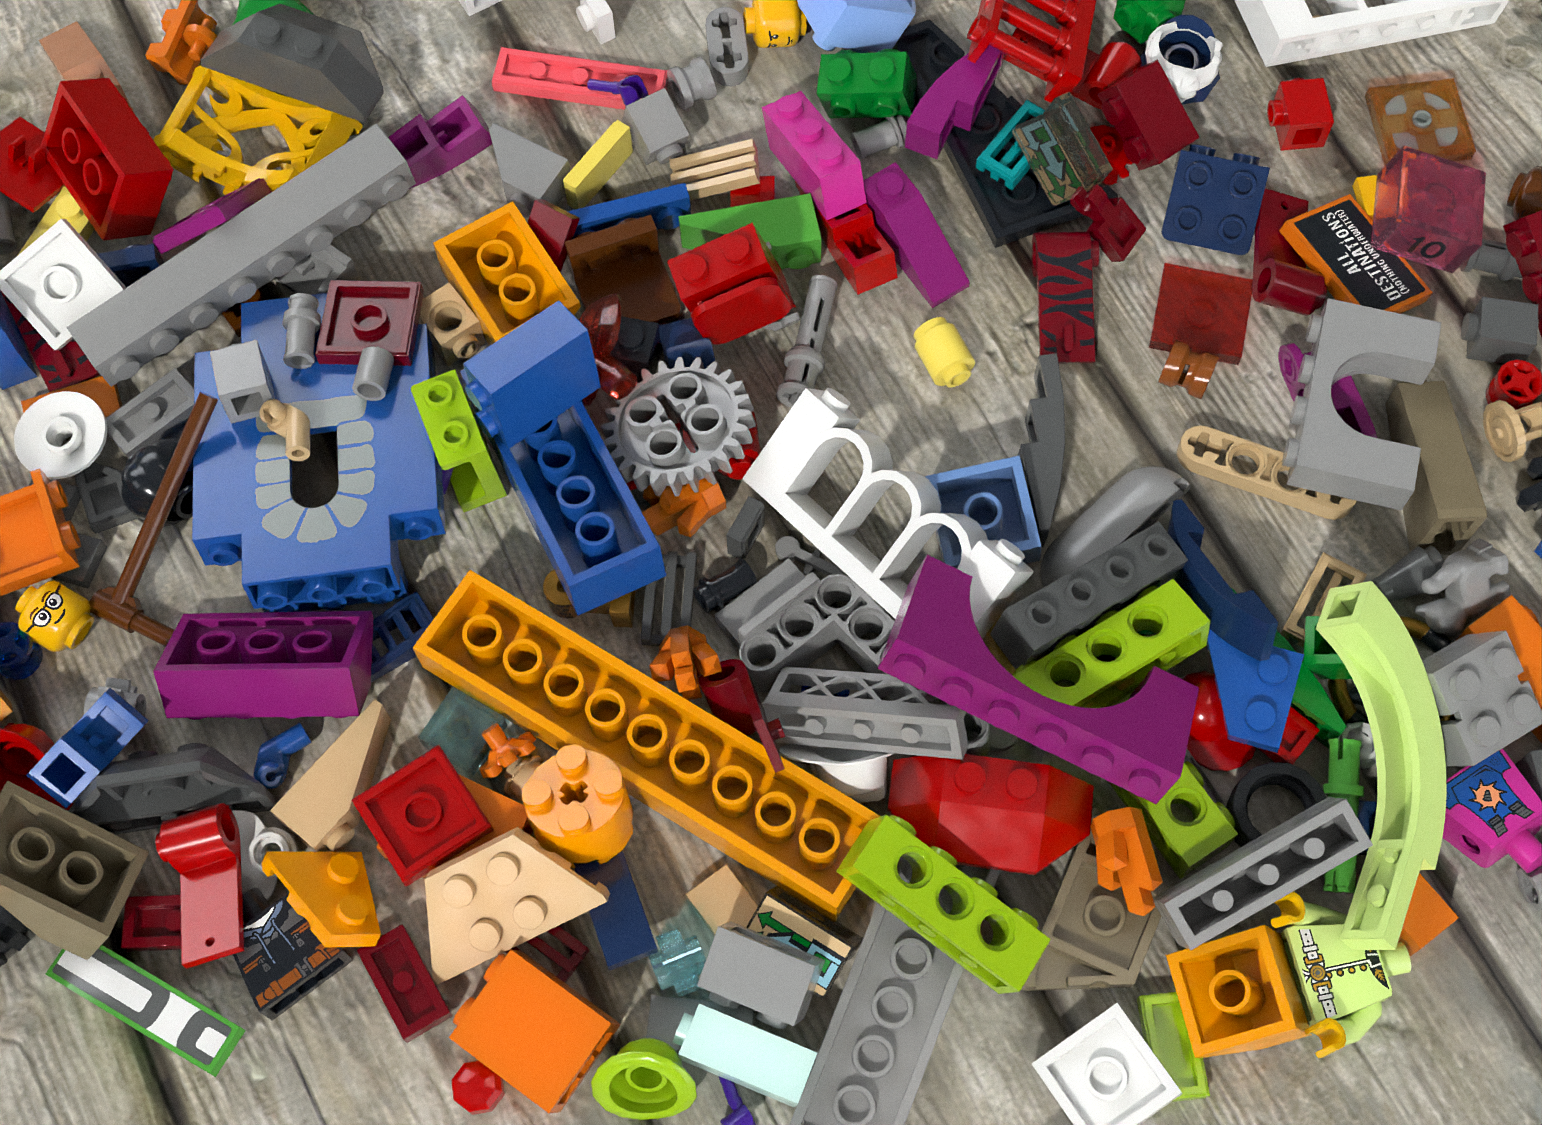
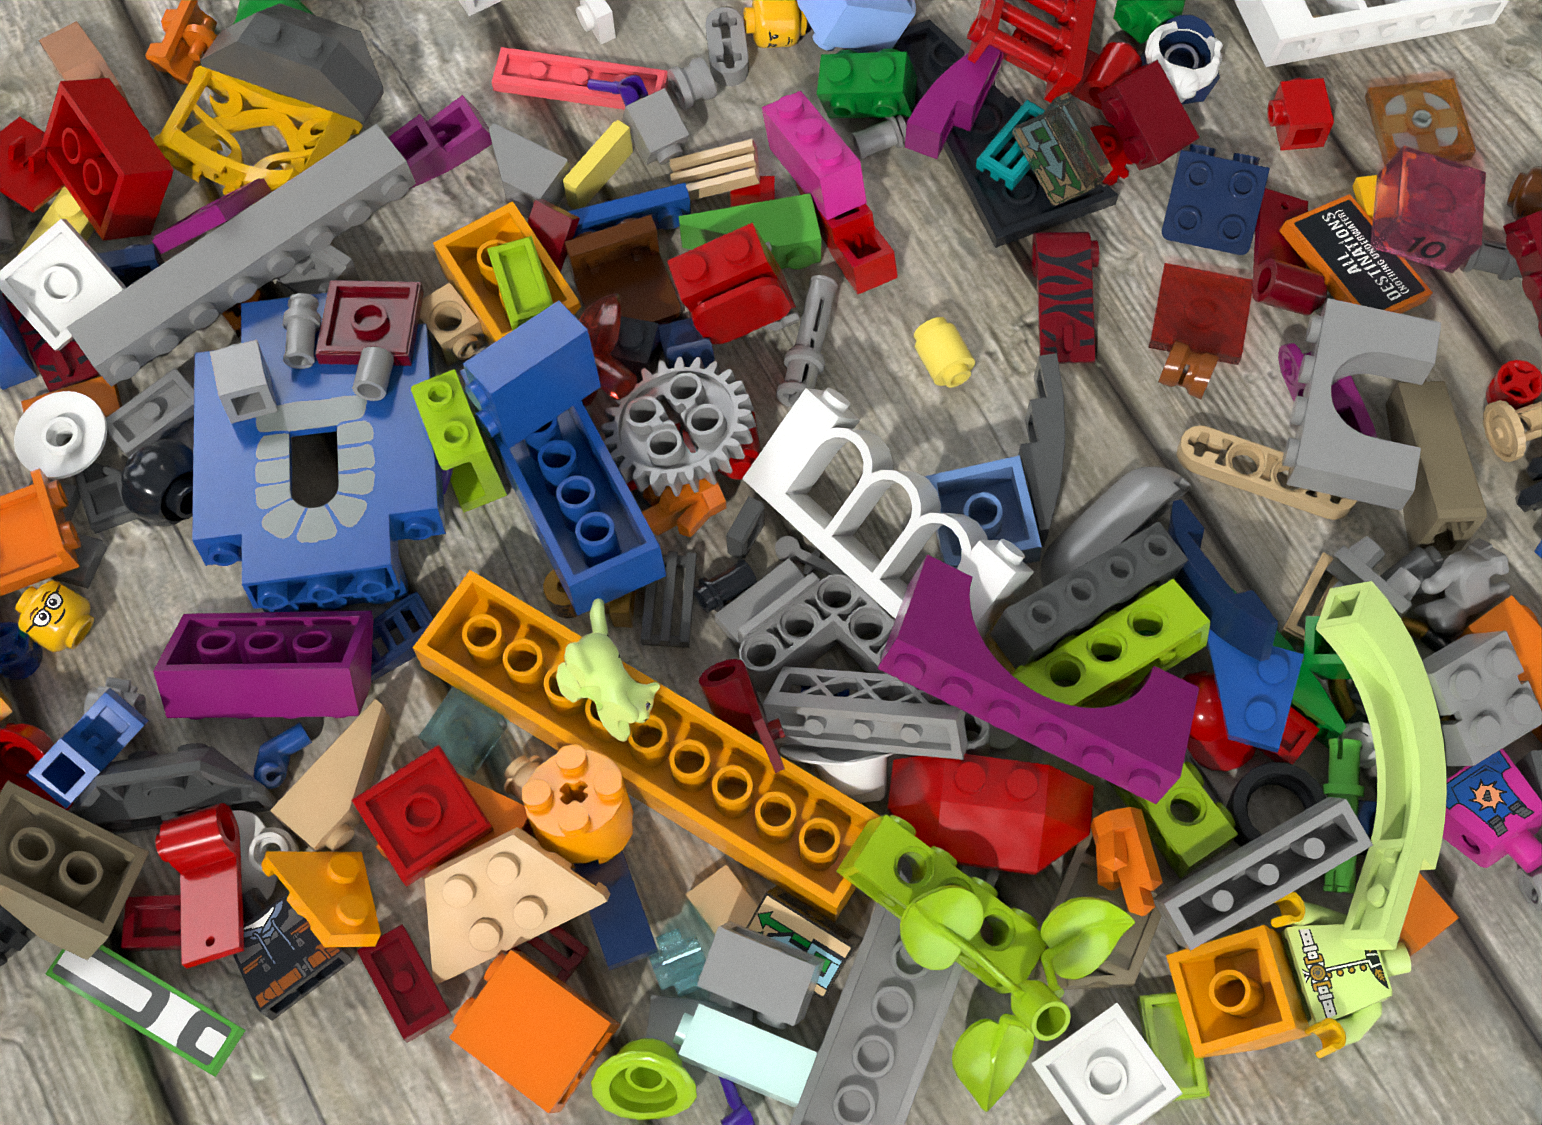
(118, 603): reddish brown bar -> none
(291, 425): tan arm -> none
(477, 1088): red tile -> none
(504, 749): orange plant -> none
(520, 280): none -> lime tile
(597, 673): none -> yellowish green animal
(685, 656): orange rock -> none
(914, 235): magenta slope -> none
(992, 1052): none -> lime plant
(1113, 221): dark red plate -> none
(1356, 566): none -> light grey hips
(1500, 330): dark grey brick -> none

